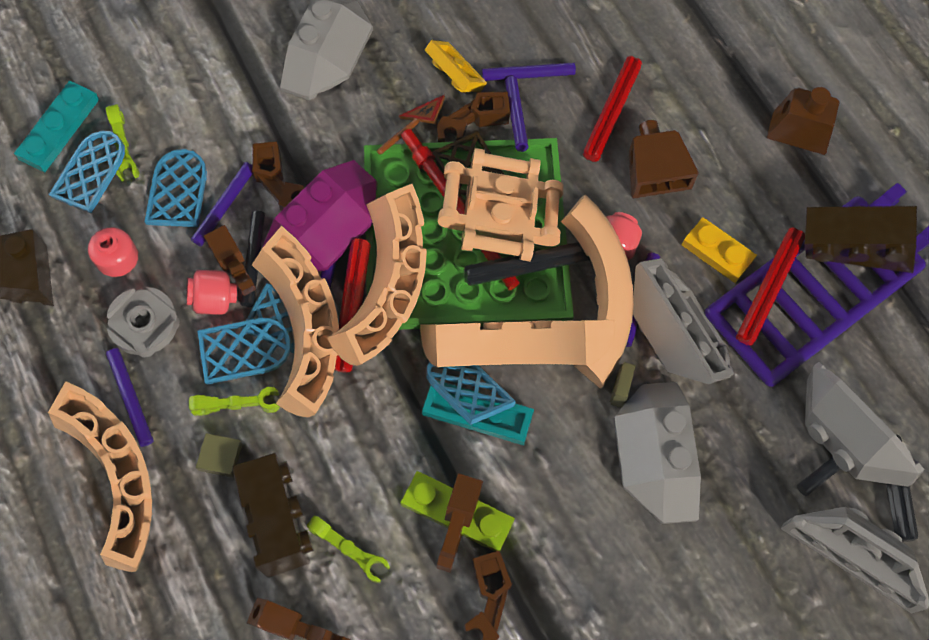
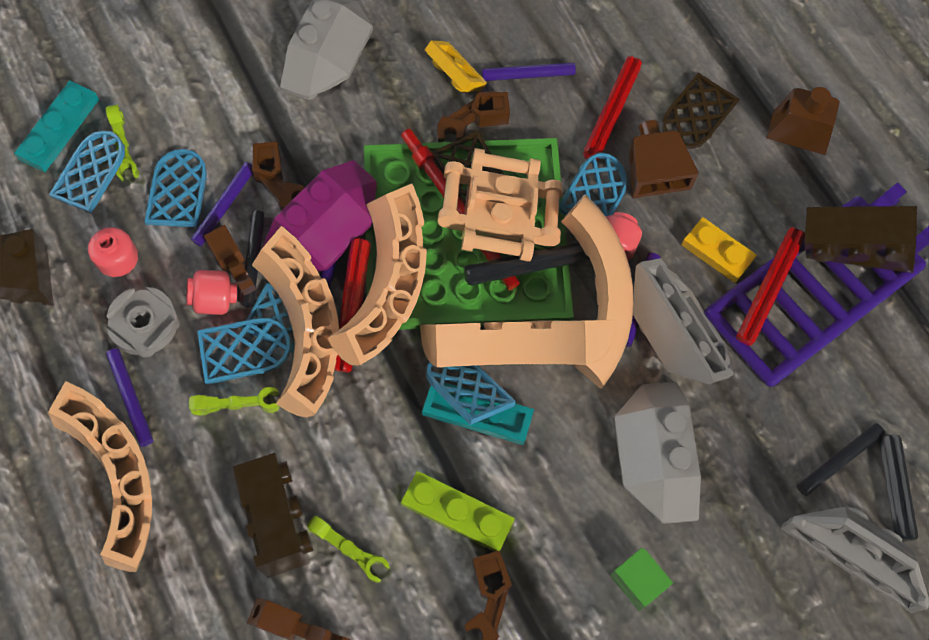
(219, 455): olive tile -> none
(425, 113): dark orange piece -> none
(460, 514): reddish brown piece -> none
(516, 114): dark purple piece -> none
(581, 173): none -> dark azure window
(622, 384): olive tile -> none
(641, 579): none -> bright green panel
(731, 99): none -> dark brown window
(855, 433): light grey wedge -> none

